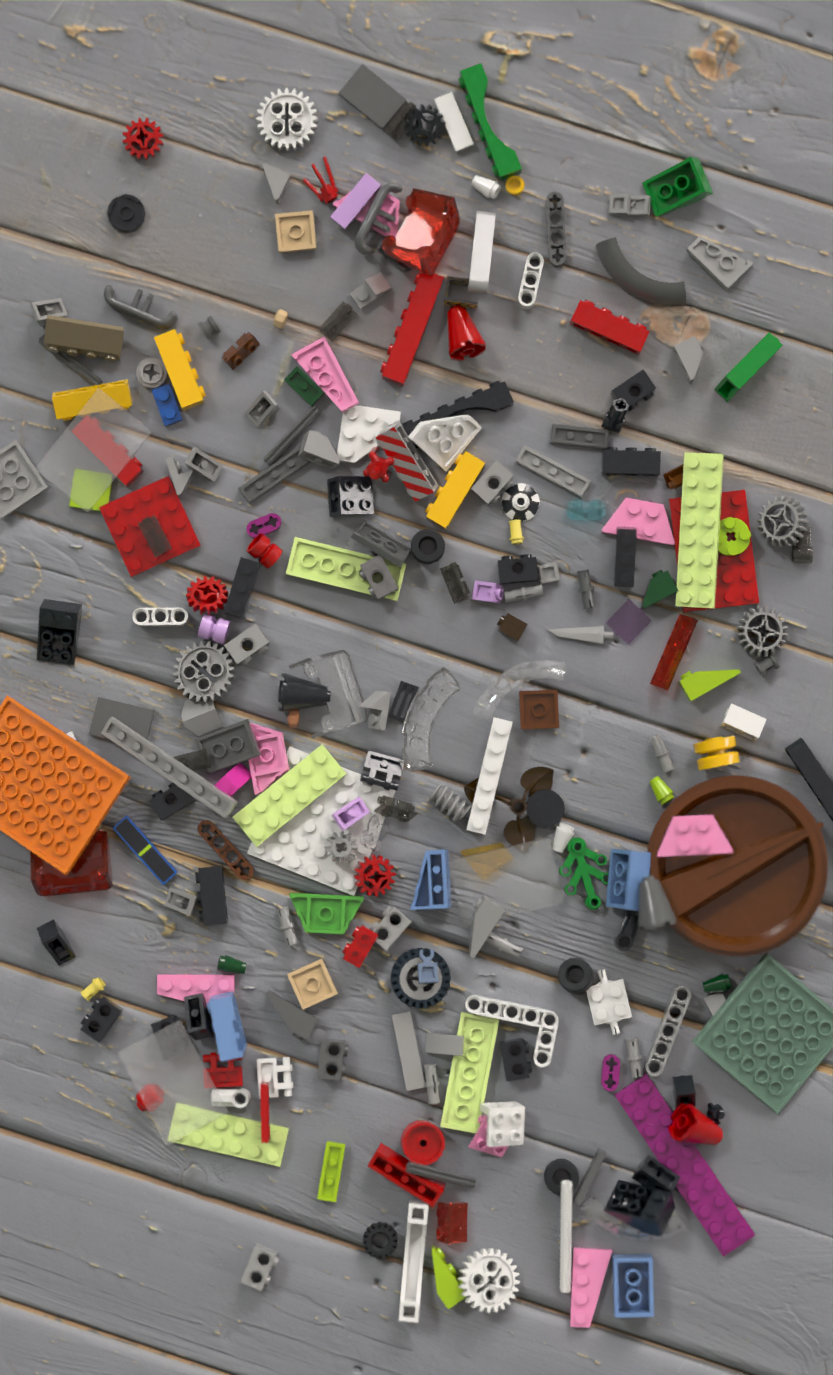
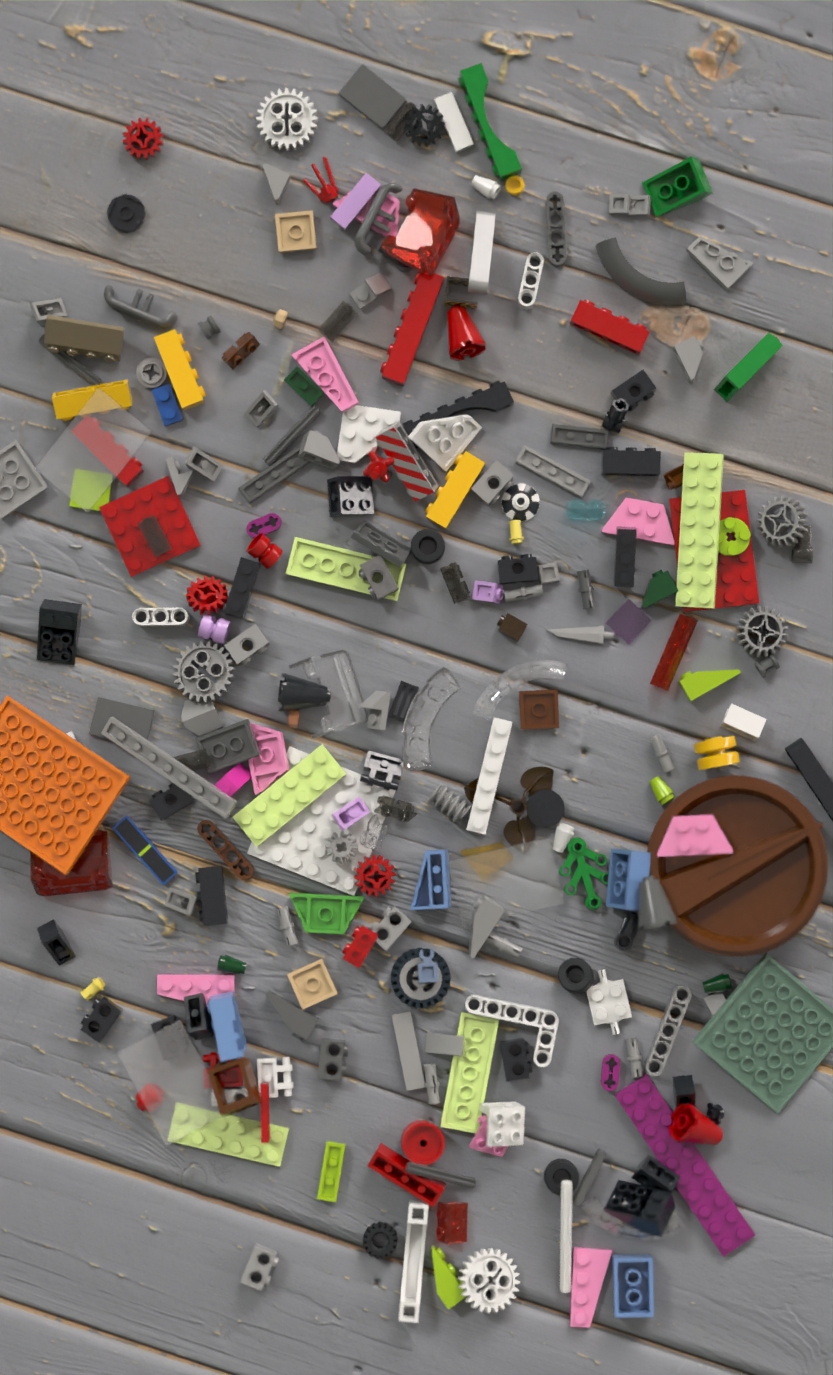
(249, 1079): none -> reddish brown window

